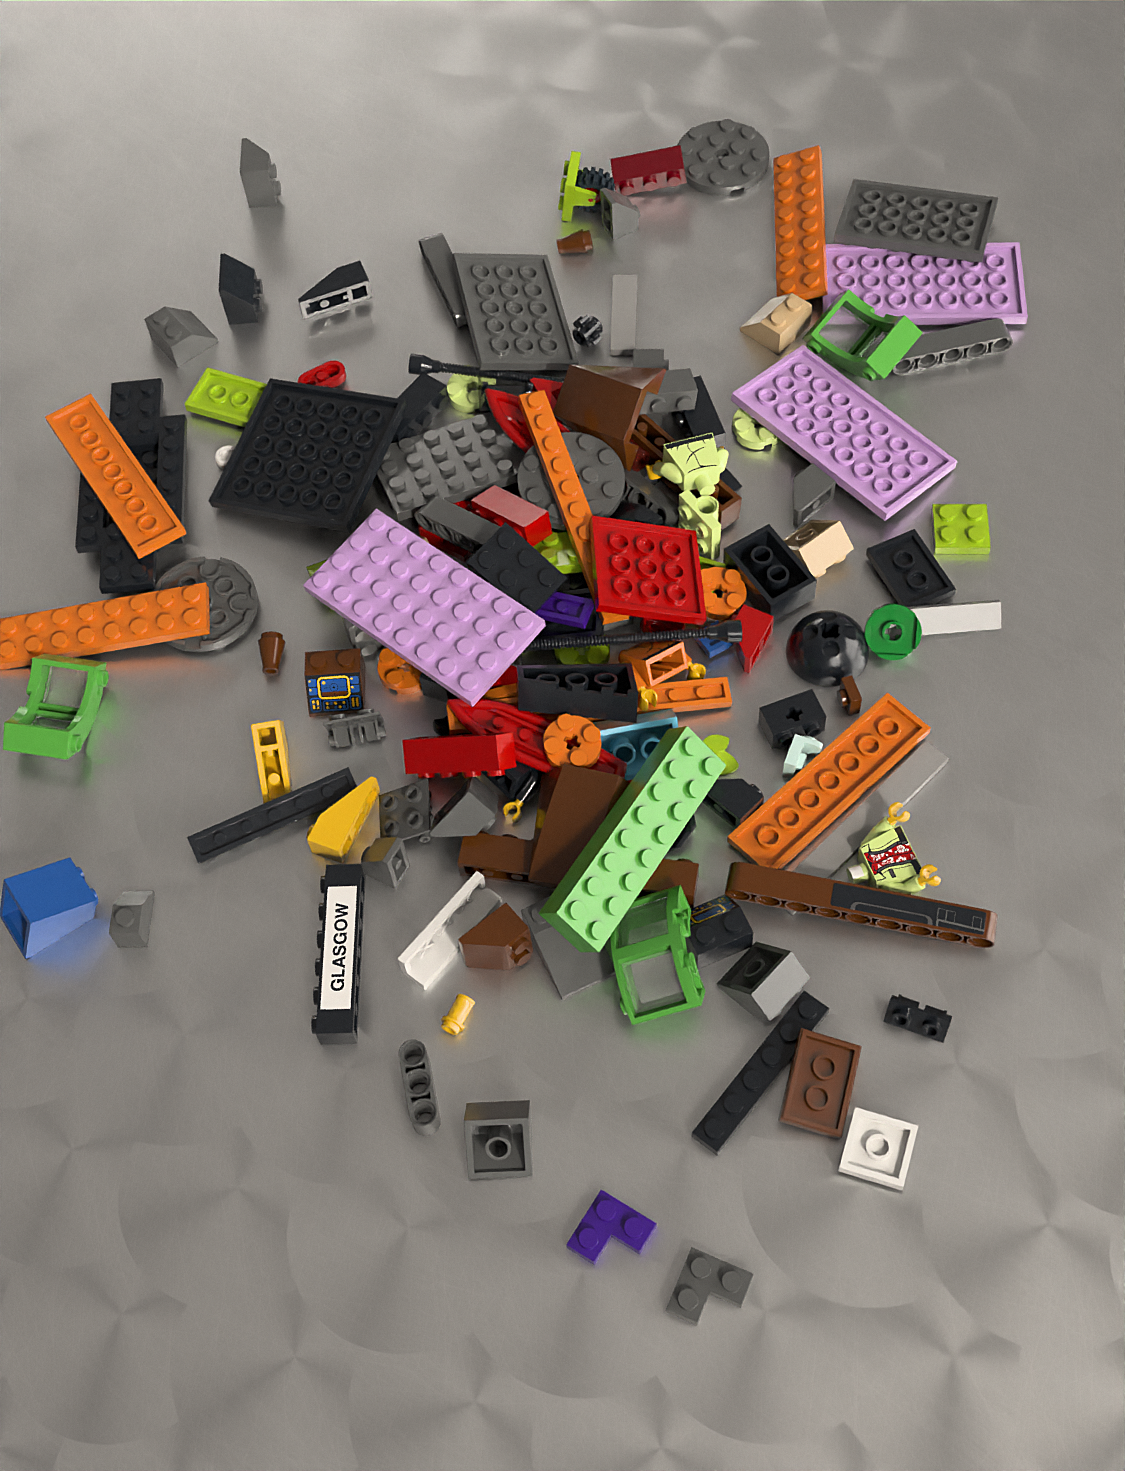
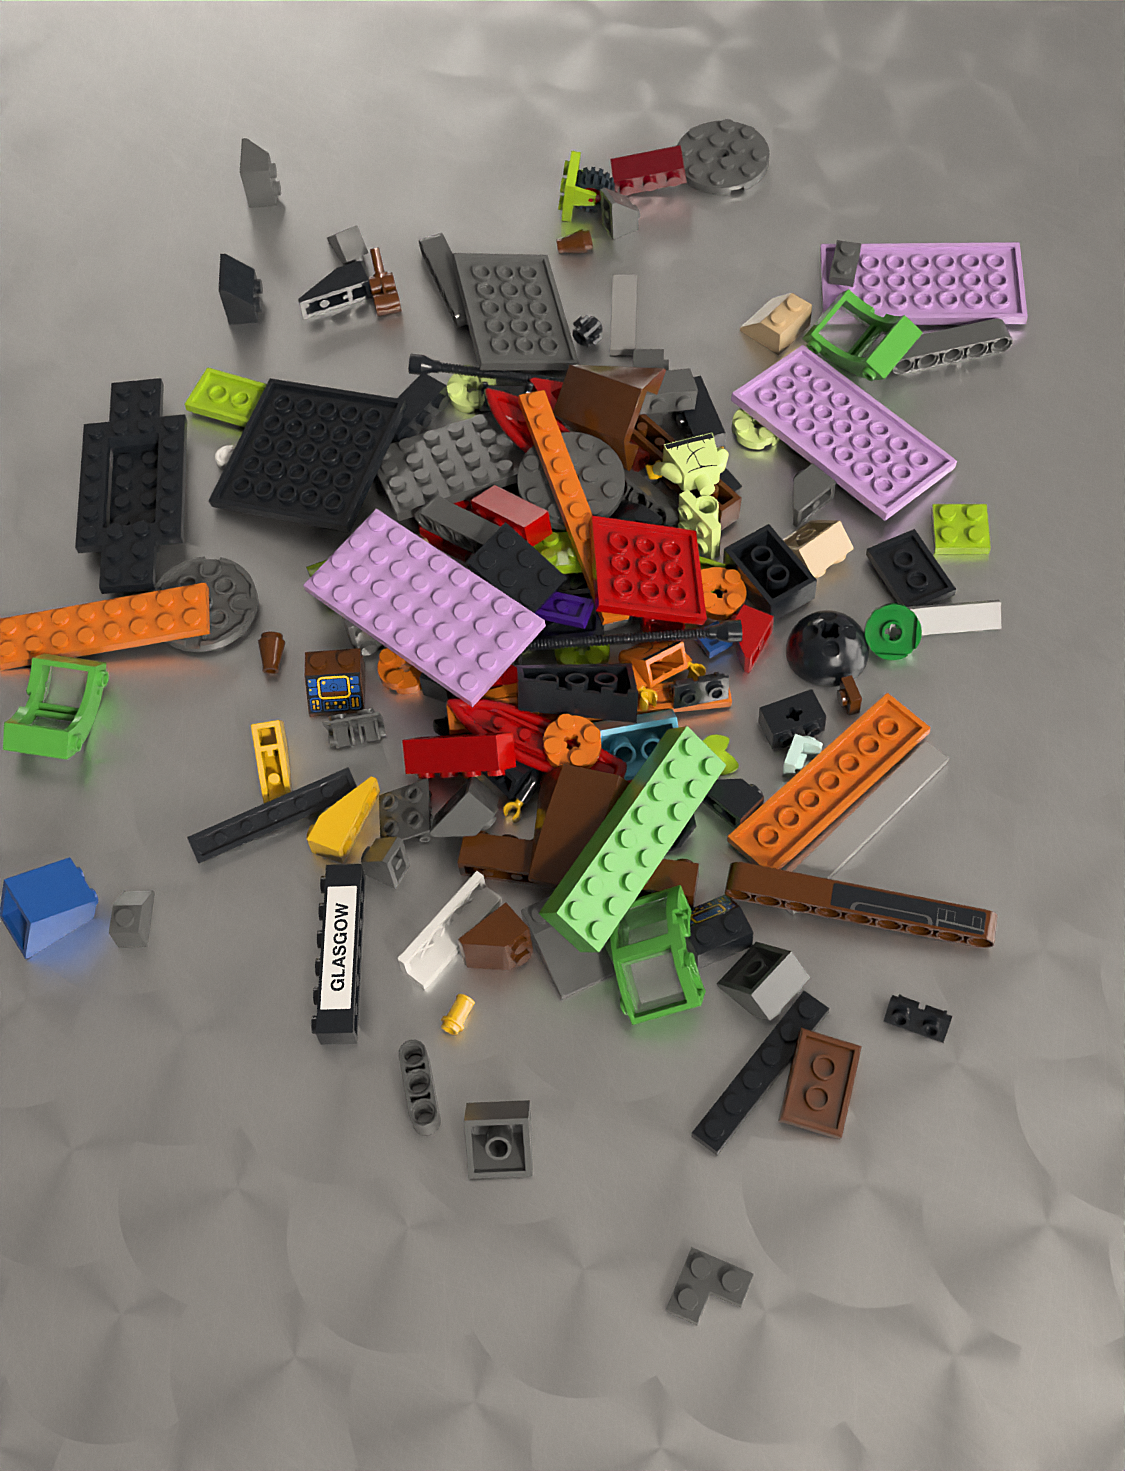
(115, 476): orange plate -> none
(179, 334): dark grey slope -> none
(326, 375): red plate -> none
(348, 245): none -> slope
(383, 287): none -> reddish brown beam
(607, 1220): dark purple plate -> none
(705, 690): none -> black hinge
(800, 224): orange plate -> none
(845, 263): none -> dark grey plate
(878, 1148): white plate -> none
(889, 860): torso -> none
(916, 220): dark grey plate -> none

